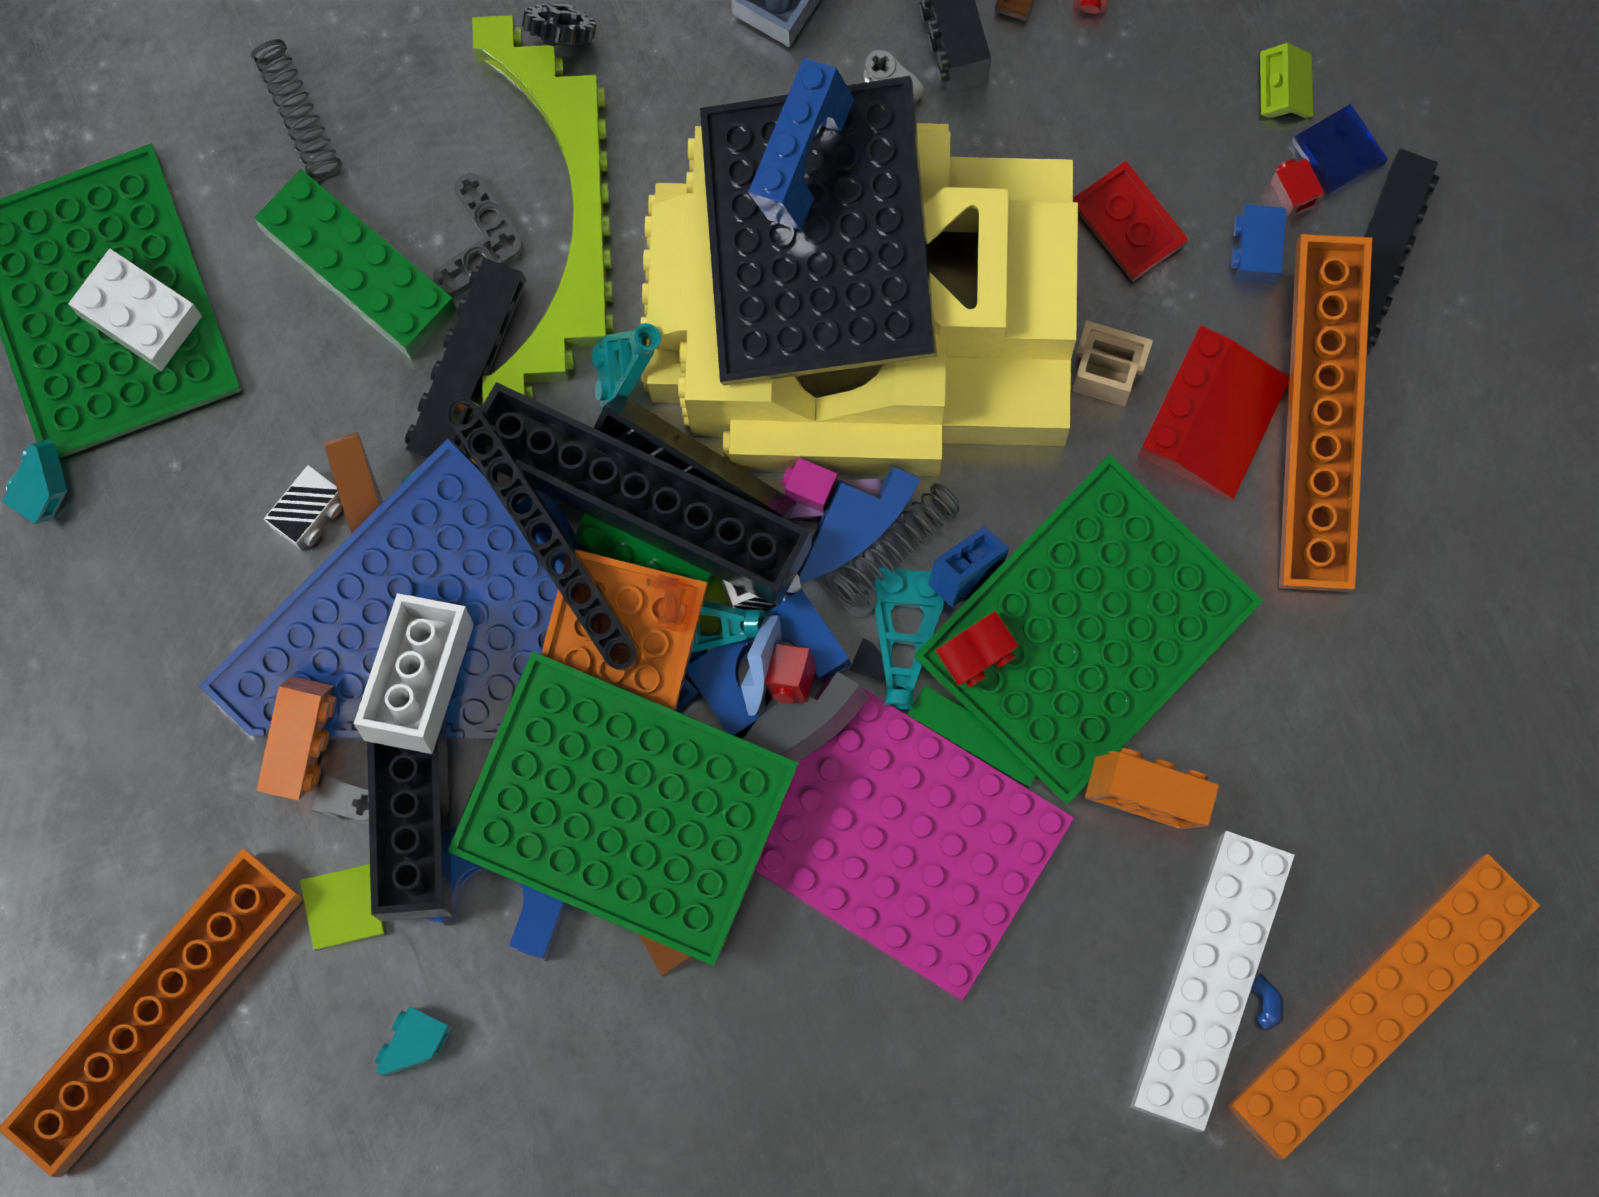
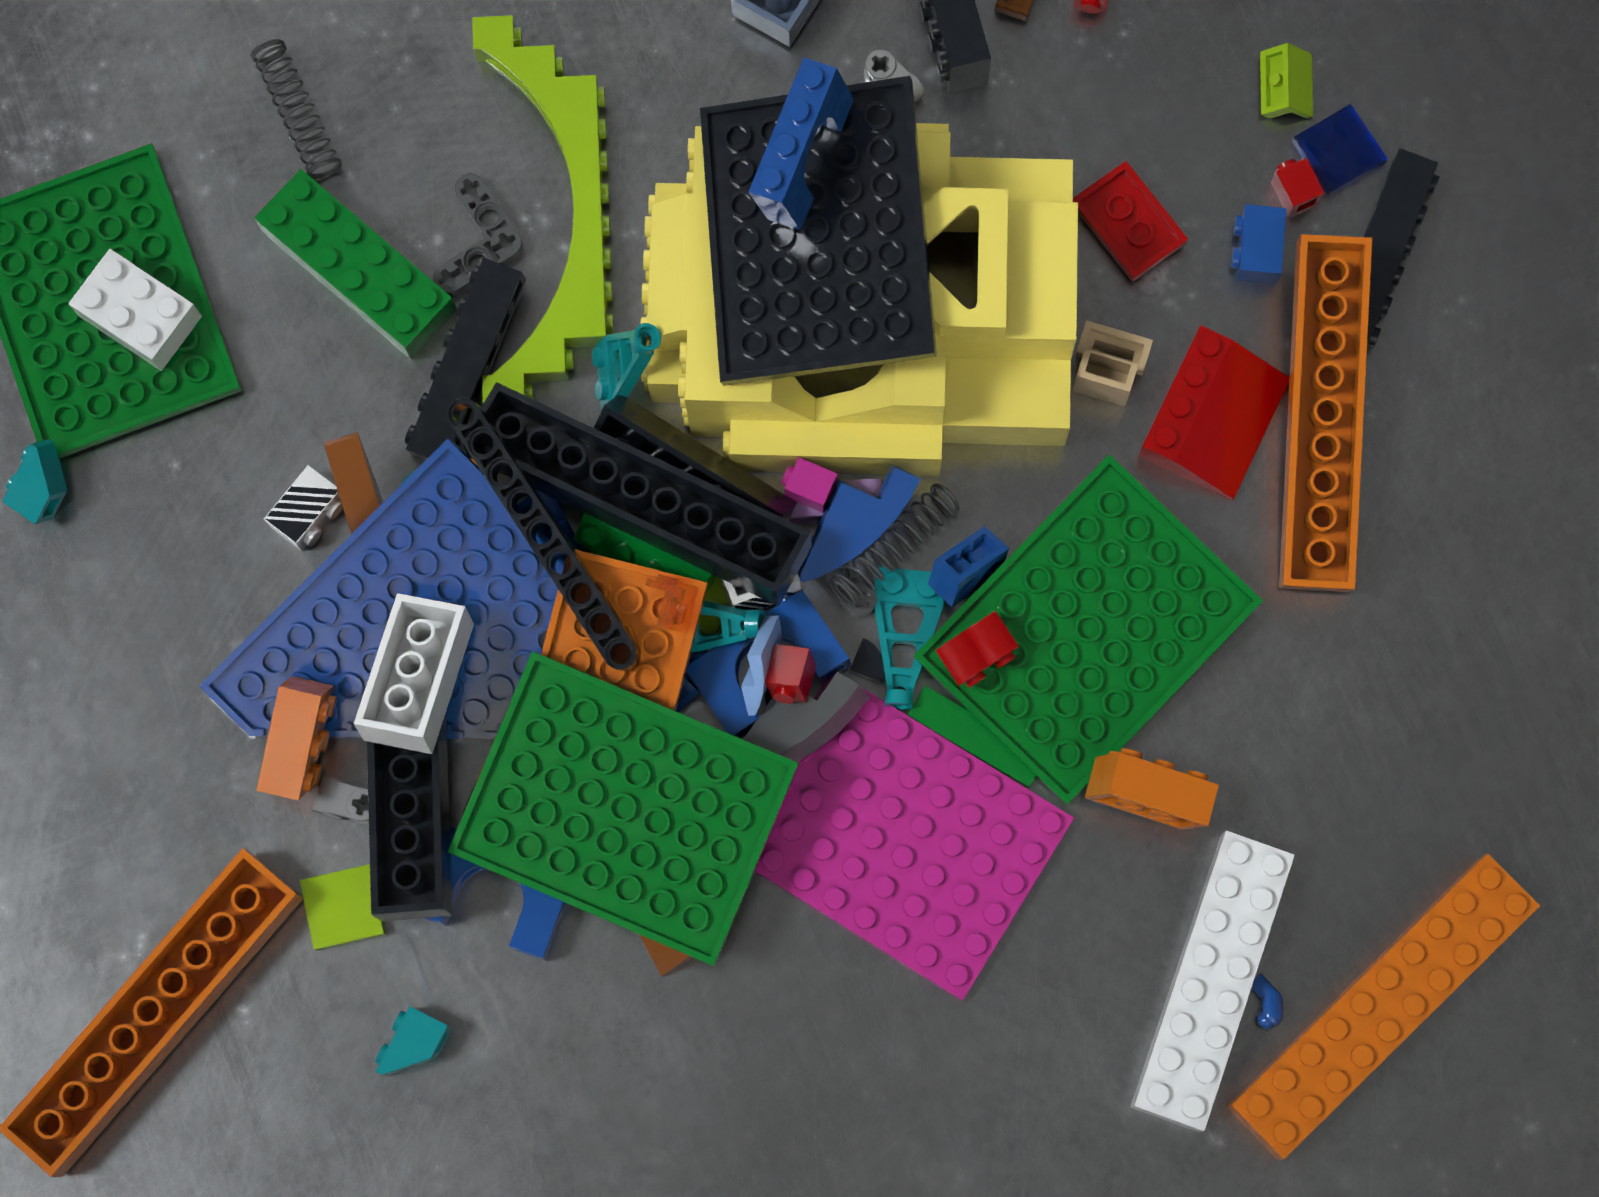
(559, 24): black gear -> none

